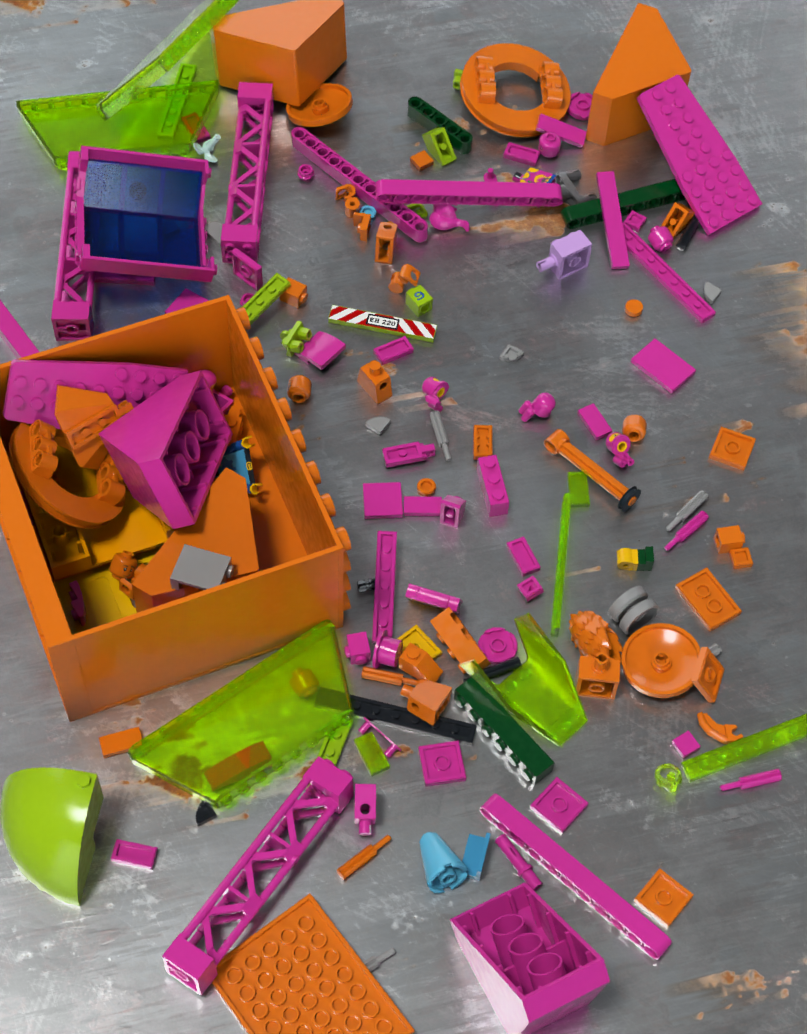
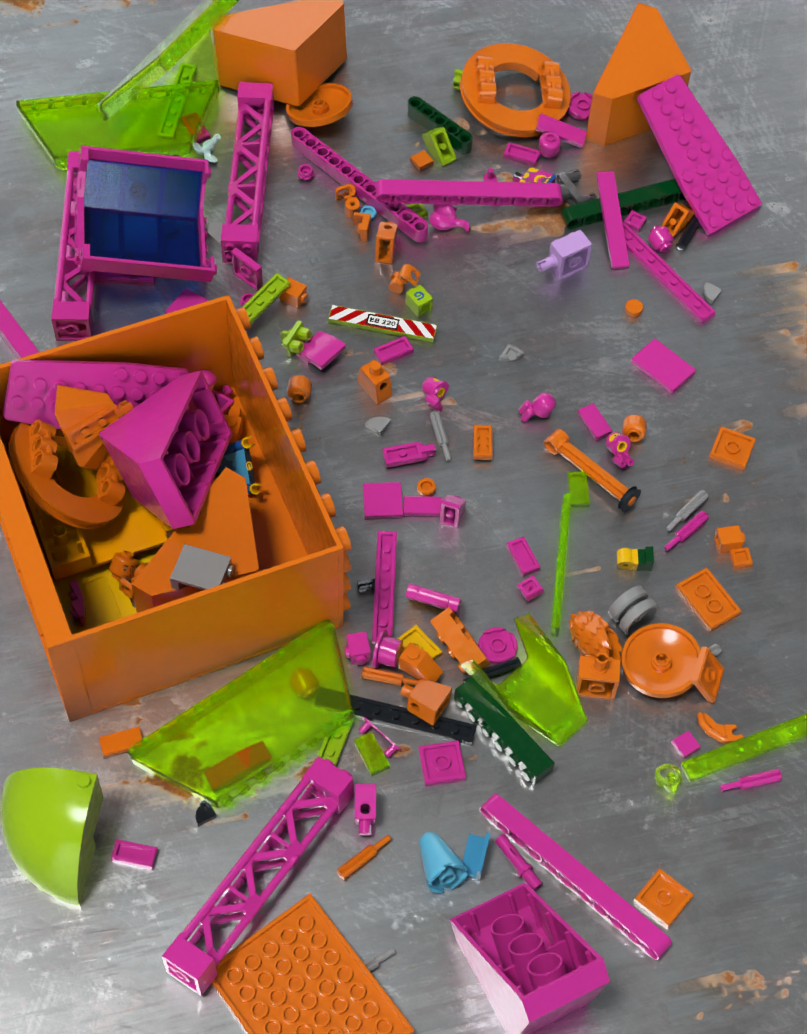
(492, 486): dark pink brick -> none
(559, 805): dark pink tile -> none

